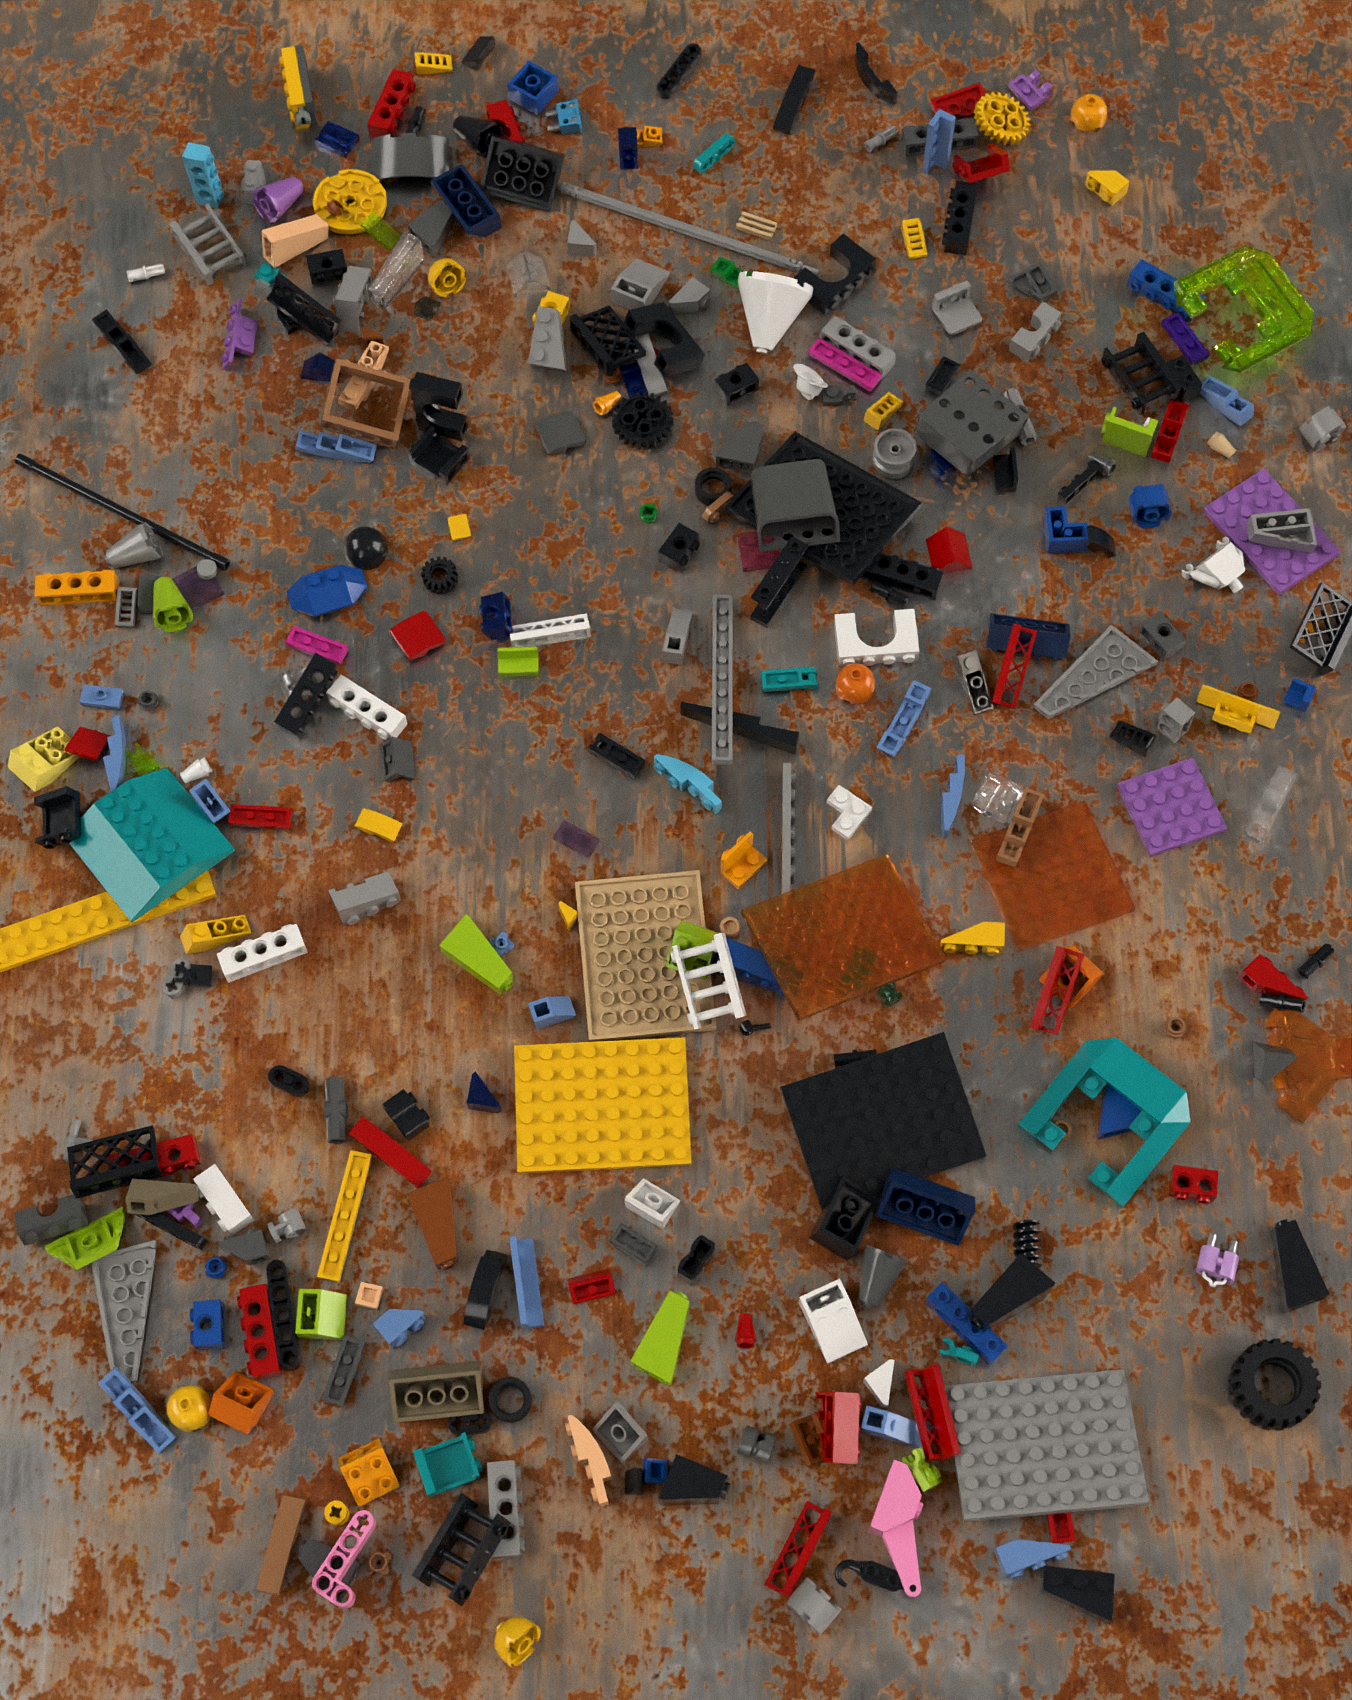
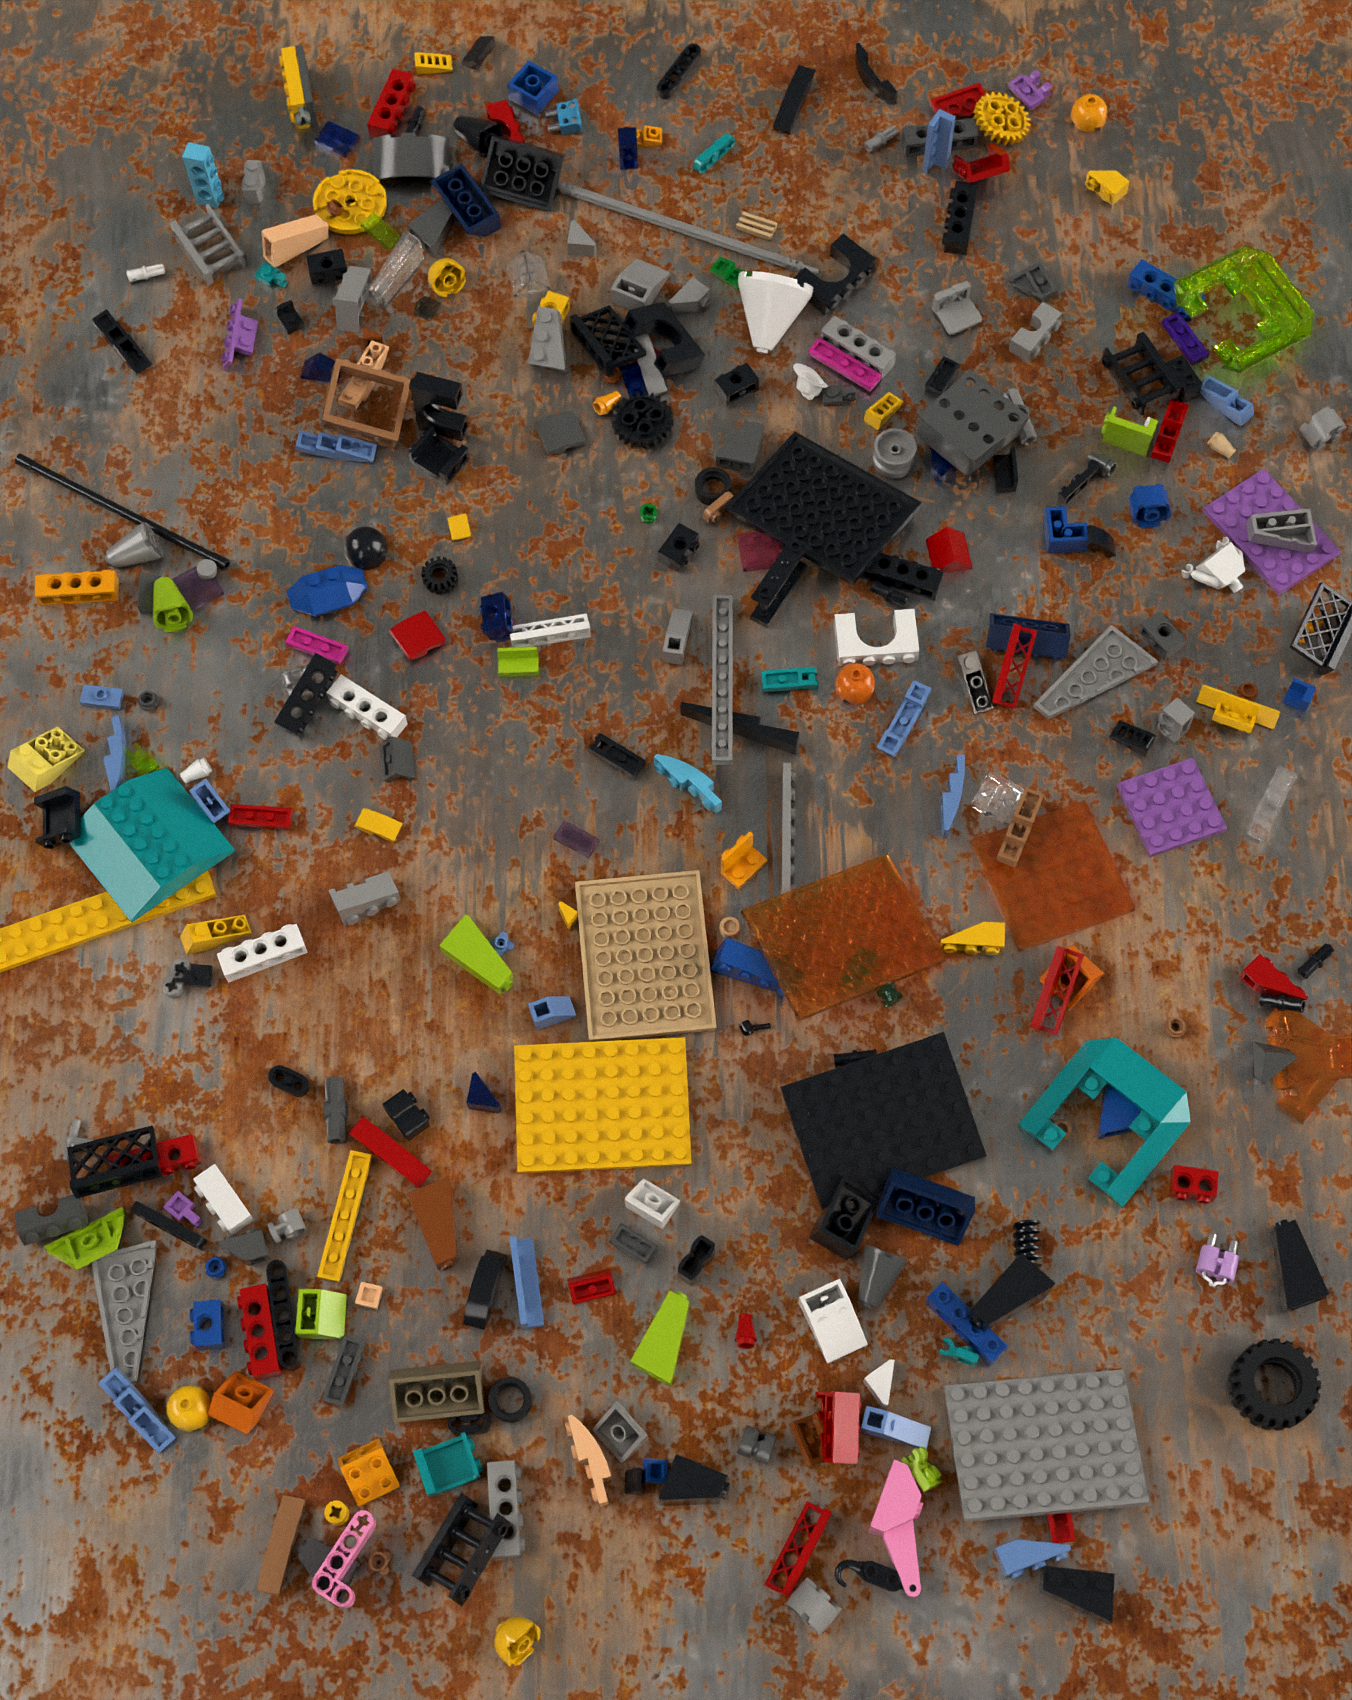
(87, 743): red piece -> none
(121, 592): light grey slope -> none
(153, 1196): dark tan slope -> none
(275, 198): medium lavender cone -> none
(304, 310): black fence -> none
(398, 1323): medium blue slope -> none
(690, 936): lime slope -> none
(729, 986): white fence -> none
(793, 501): dark grey piece -> none
(853, 811): white plate -> none
(910, 227): yellow slope -> none
(937, 1413): red fence -> none

